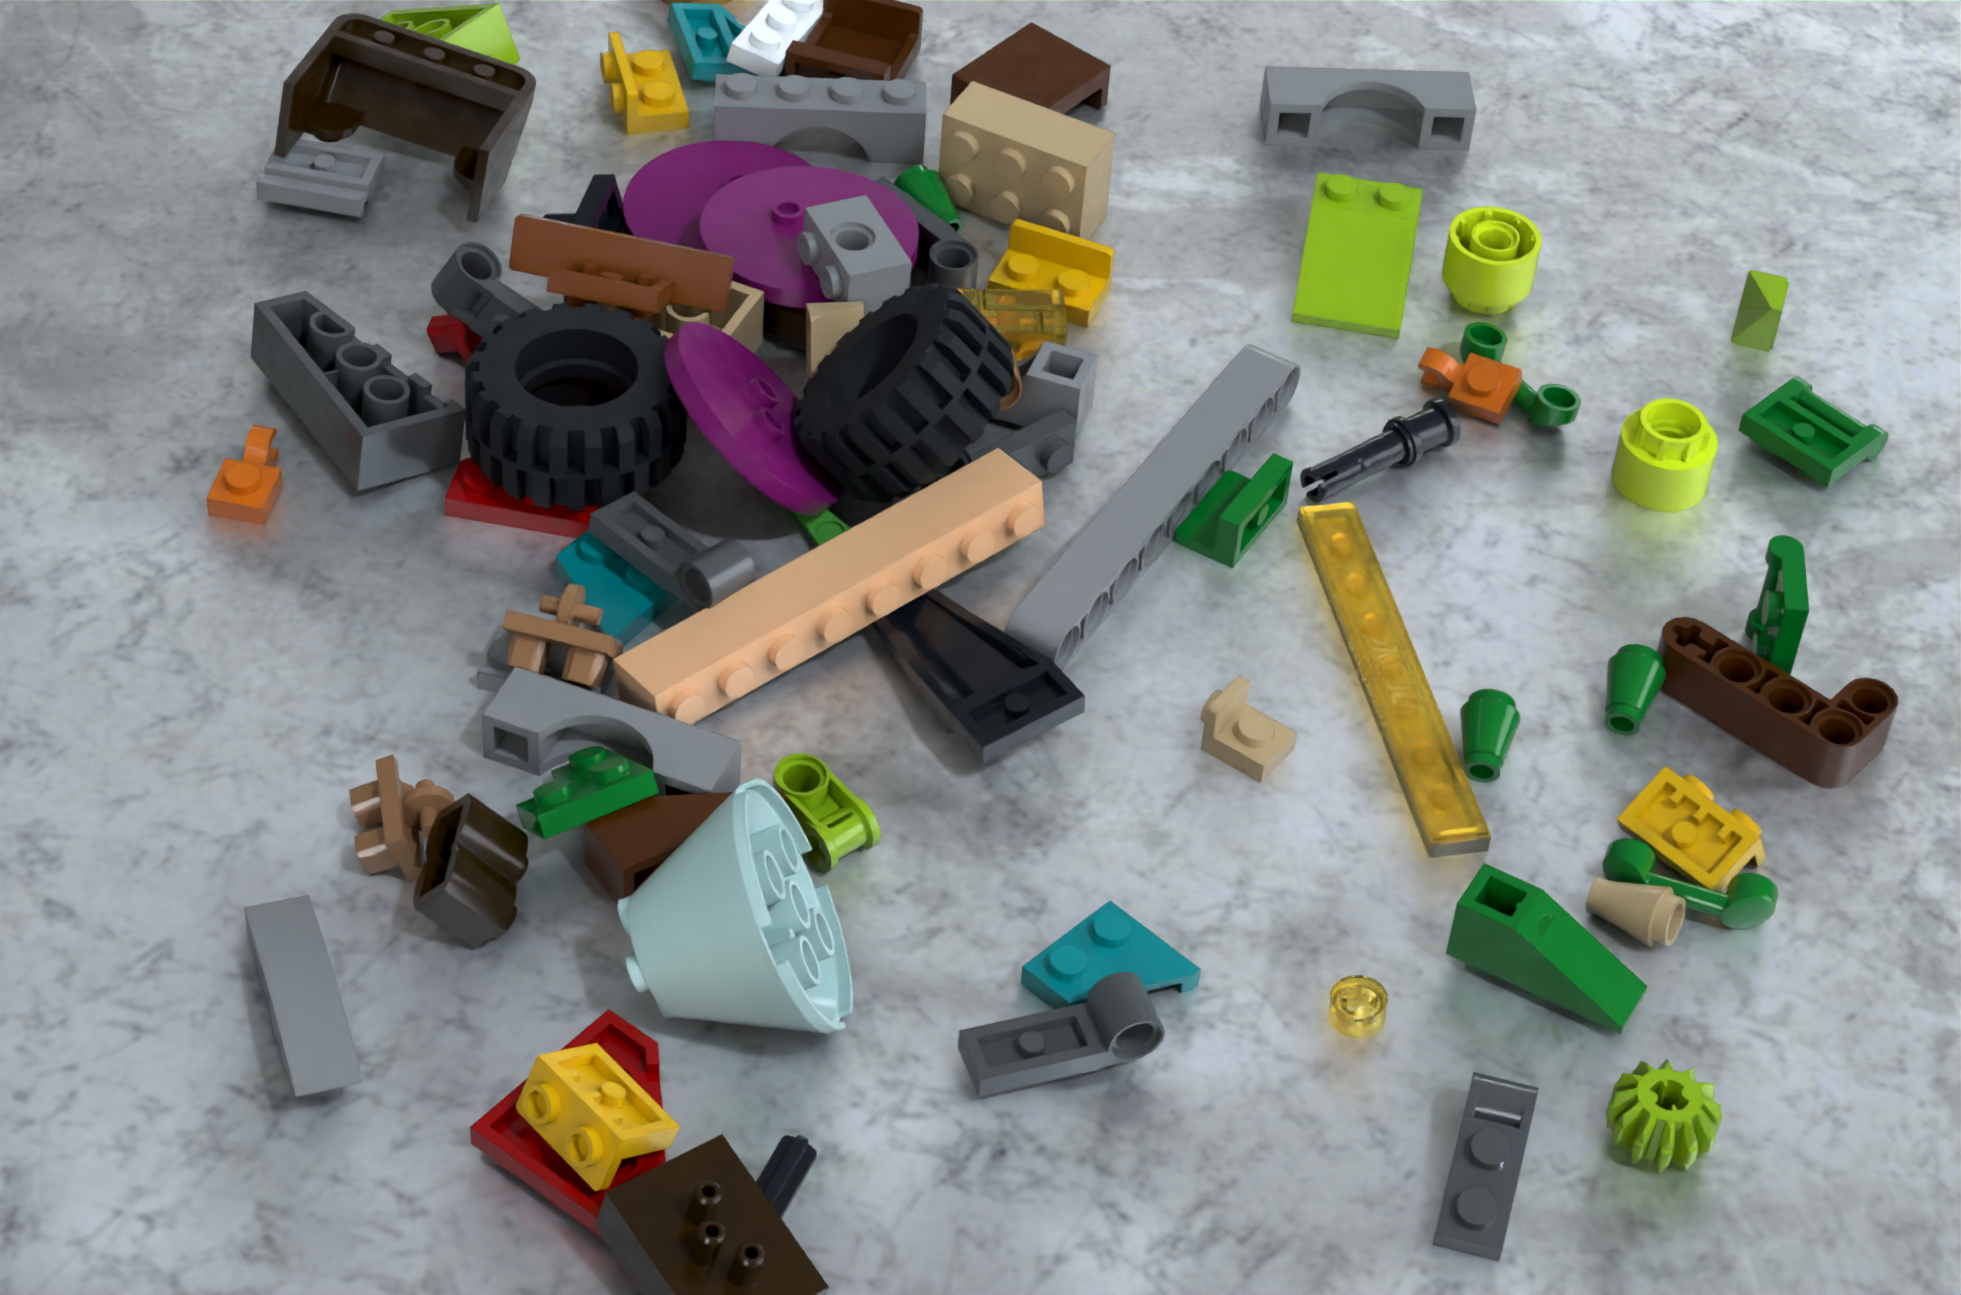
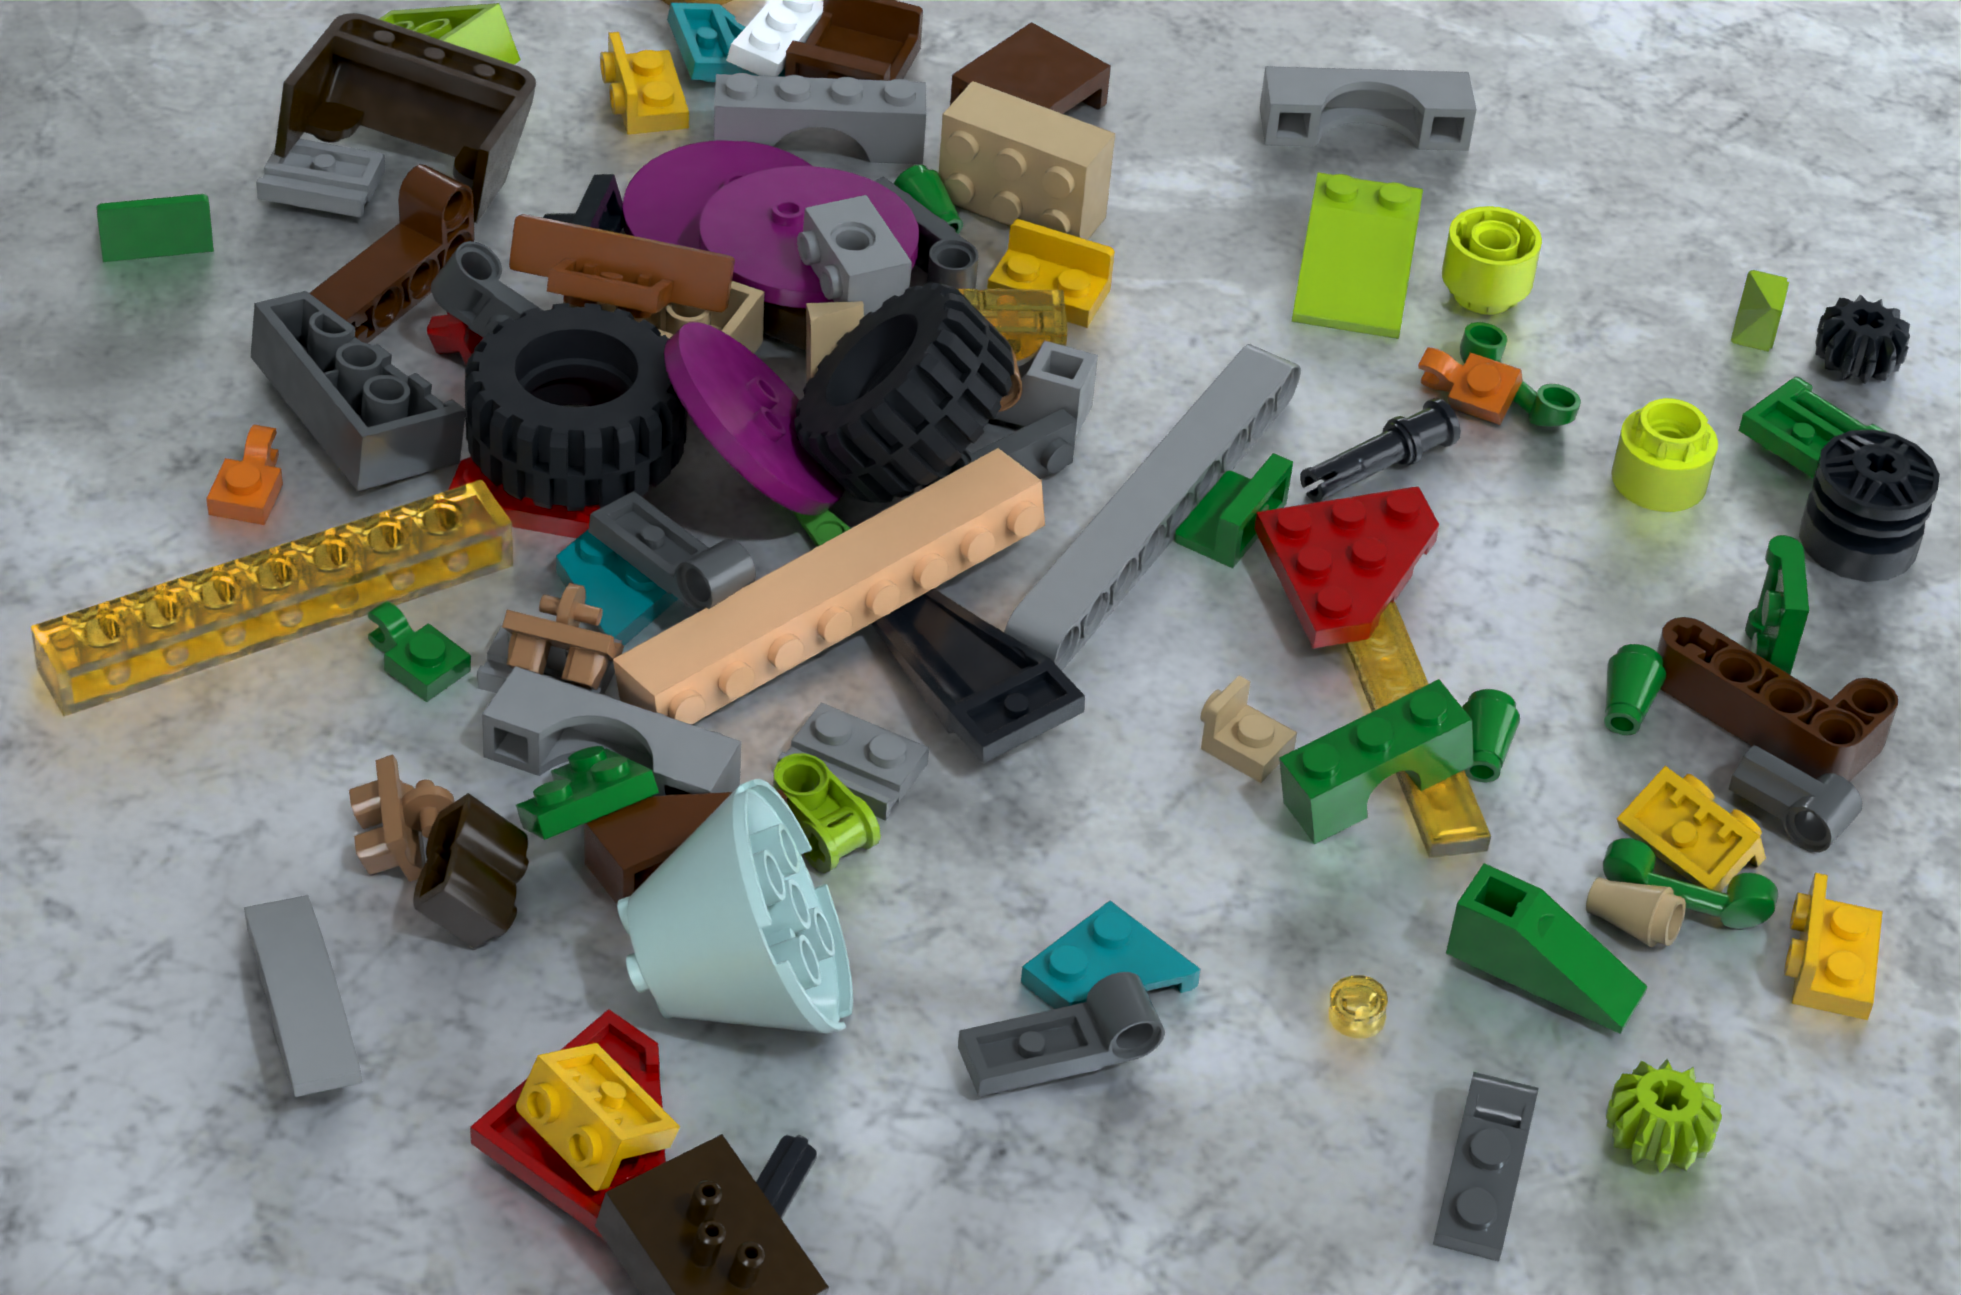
(155, 227): none -> green panel
(271, 597): none -> clear yellow brick
(401, 265): none -> reddish brown beam
(420, 659): none -> green plate
(862, 756): none -> light grey plate
(1334, 775): none -> green arch
(1347, 558): none -> red plate
(1810, 808): none -> dark grey piece
(1835, 953): none -> yellow bracket
(1862, 339): none -> black gear
(1868, 505): none -> black wheel

